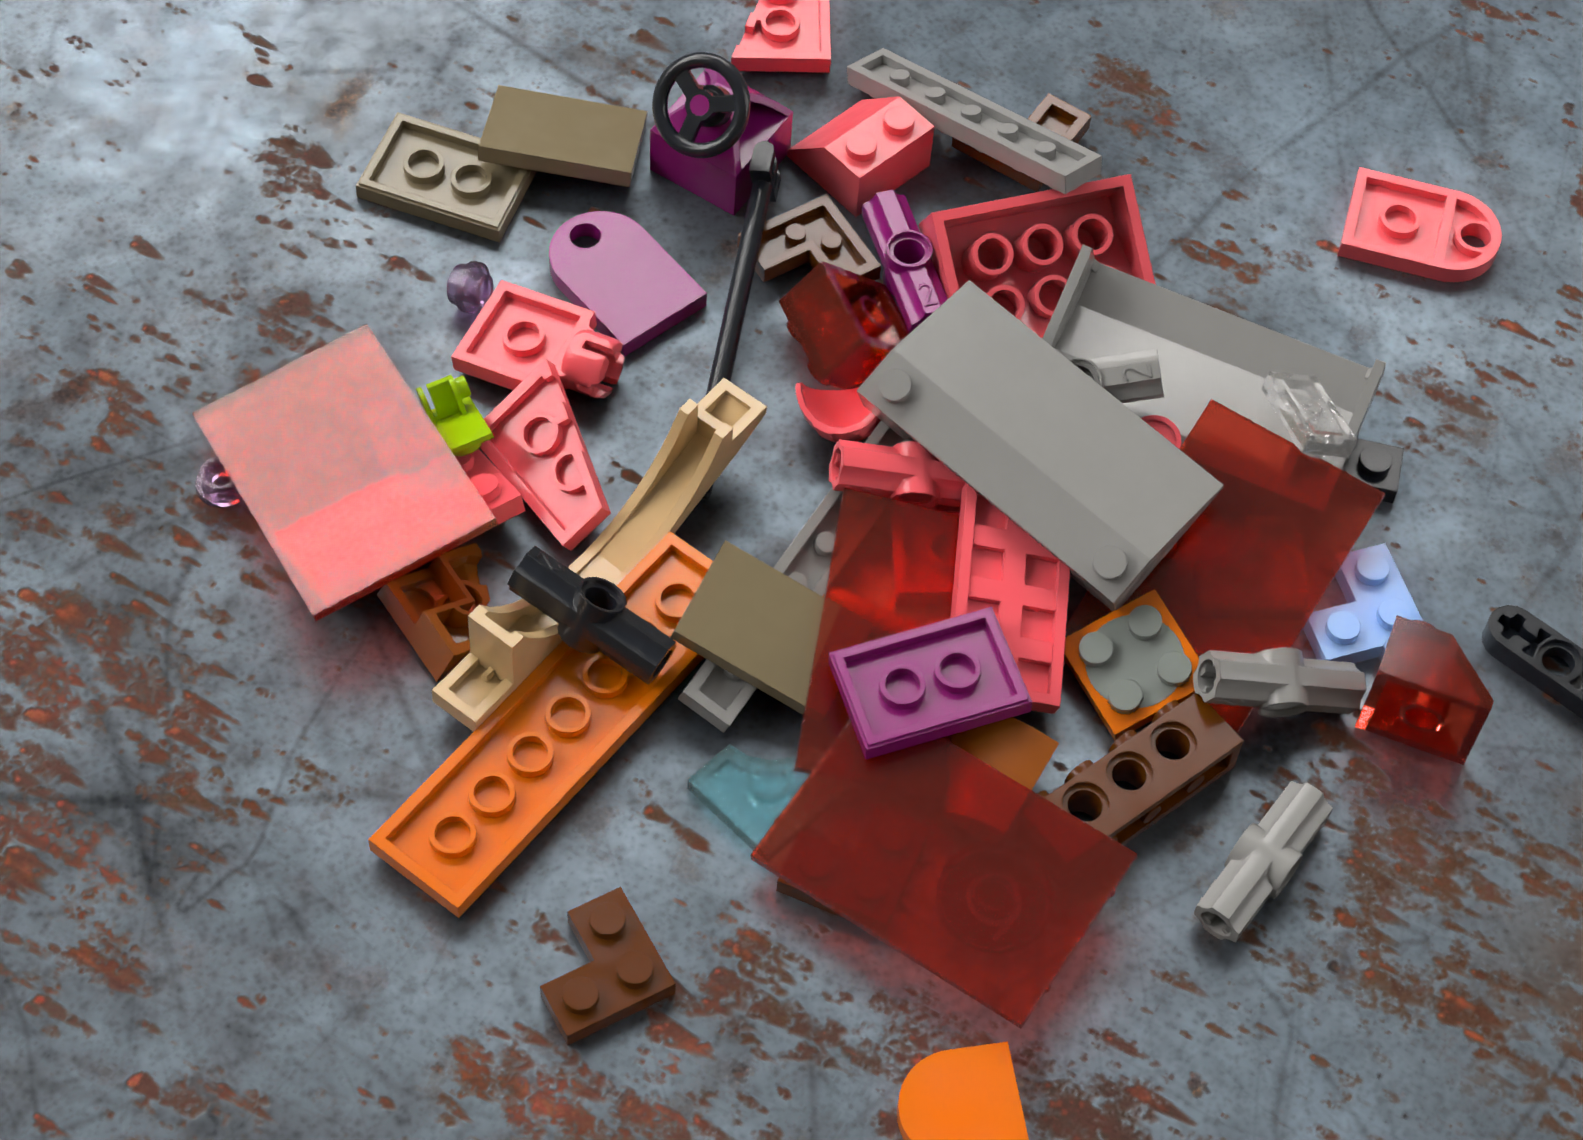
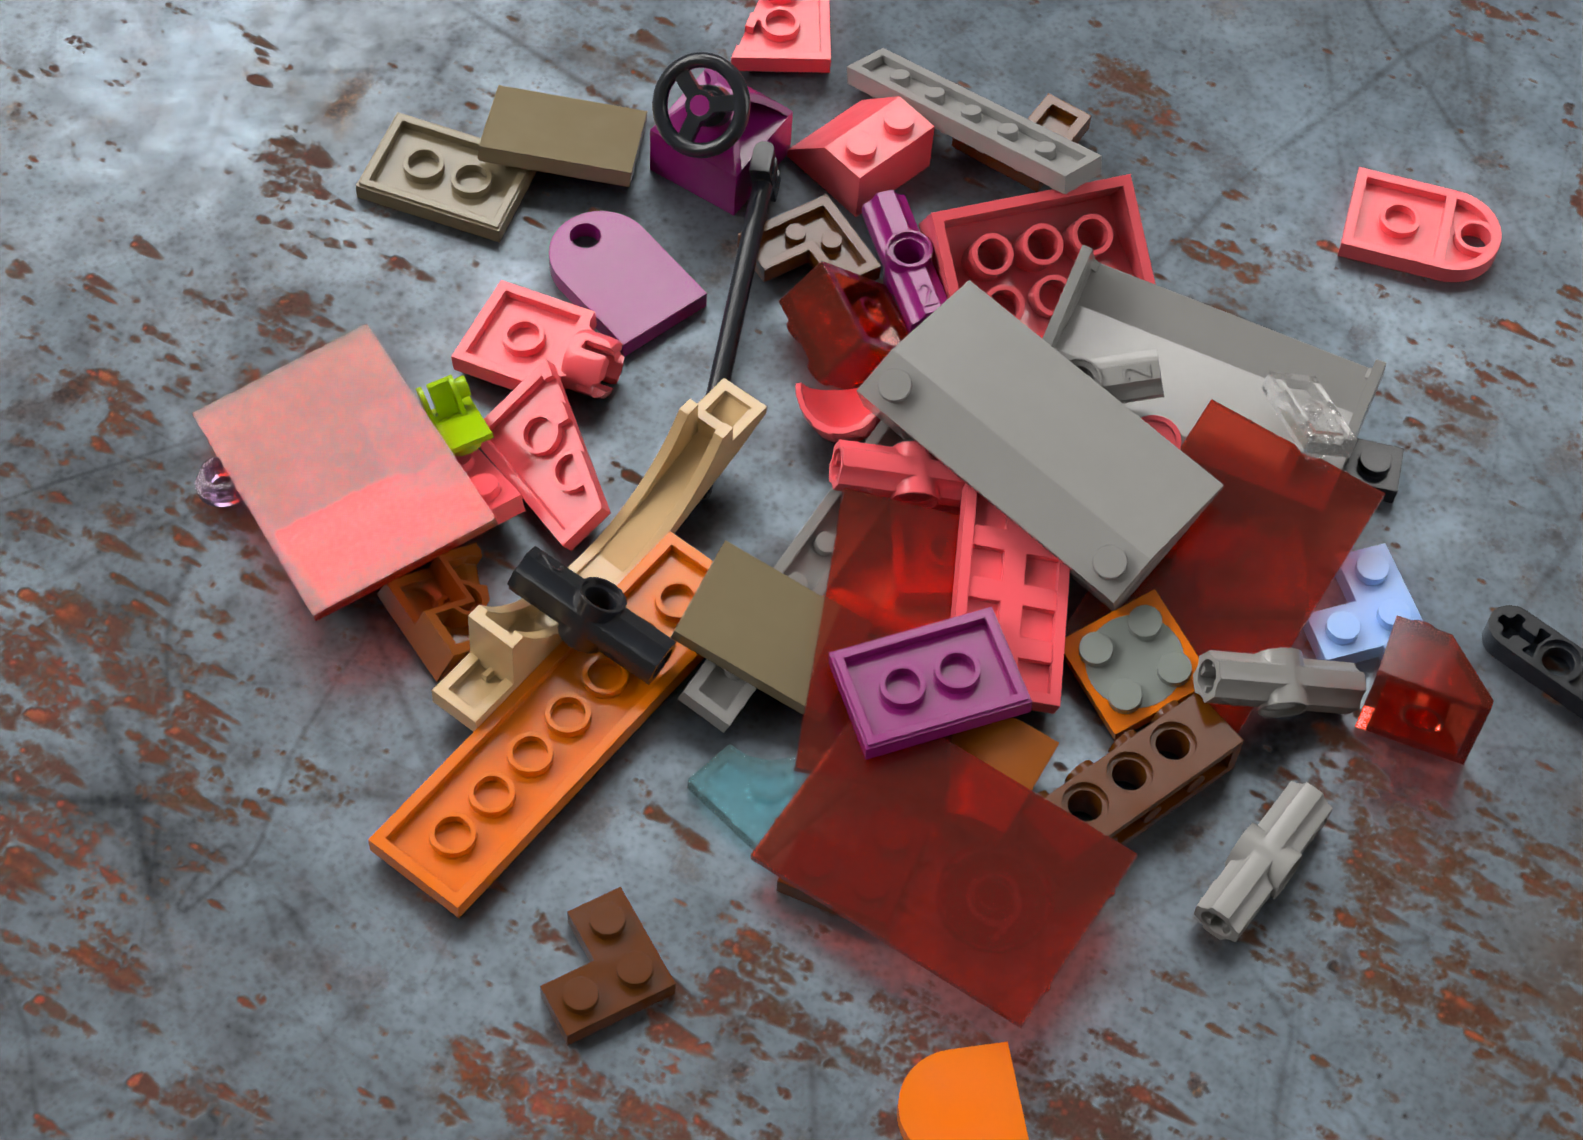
(470, 286): clear purple plate -> none

